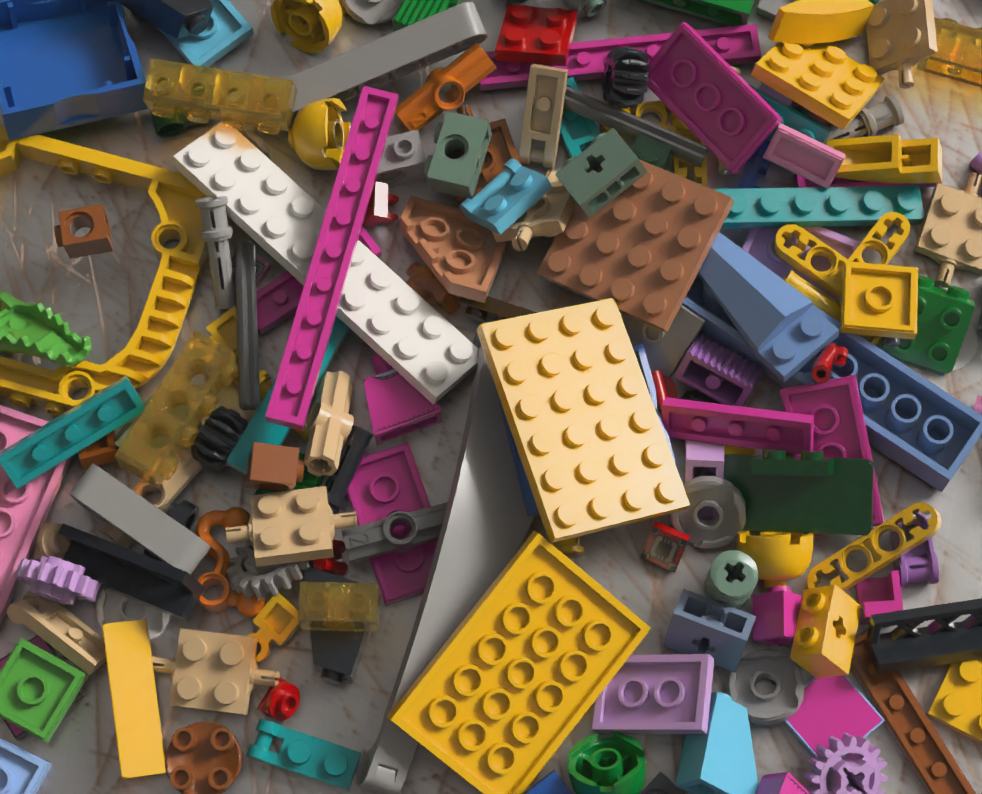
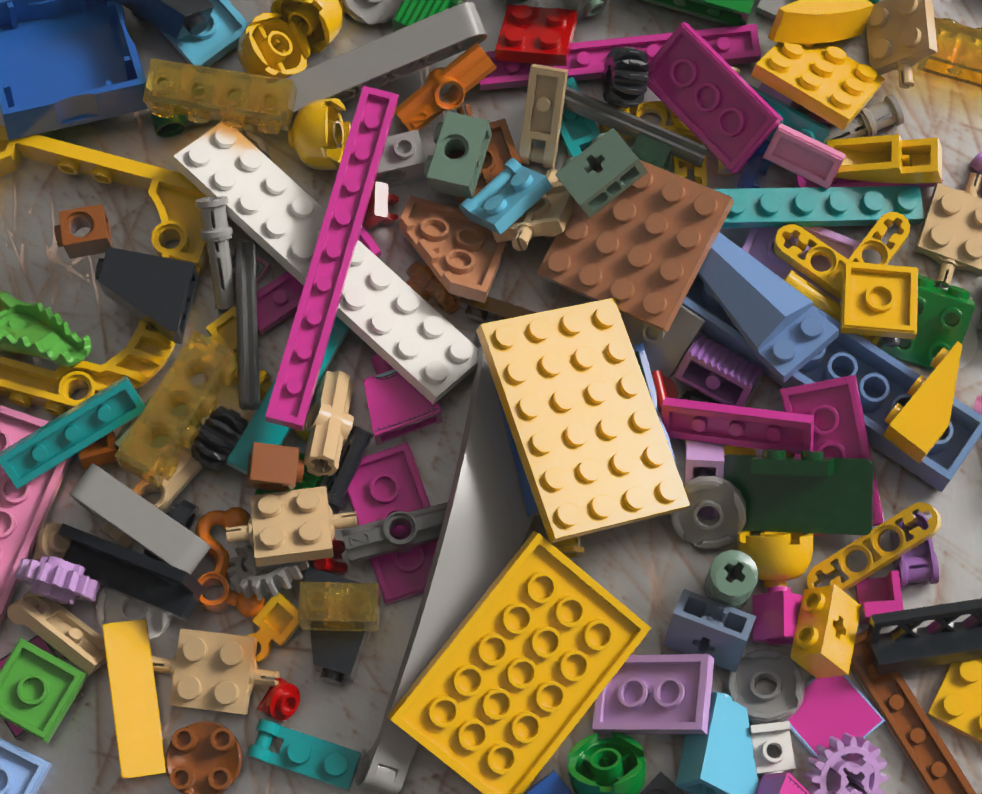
(150, 287): none -> black slope
(273, 47): none -> yellow cylinder
(665, 546): tile -> none
(772, 734): none -> white brick
(830, 355): red arm -> none
(928, 412): none -> yellow slope

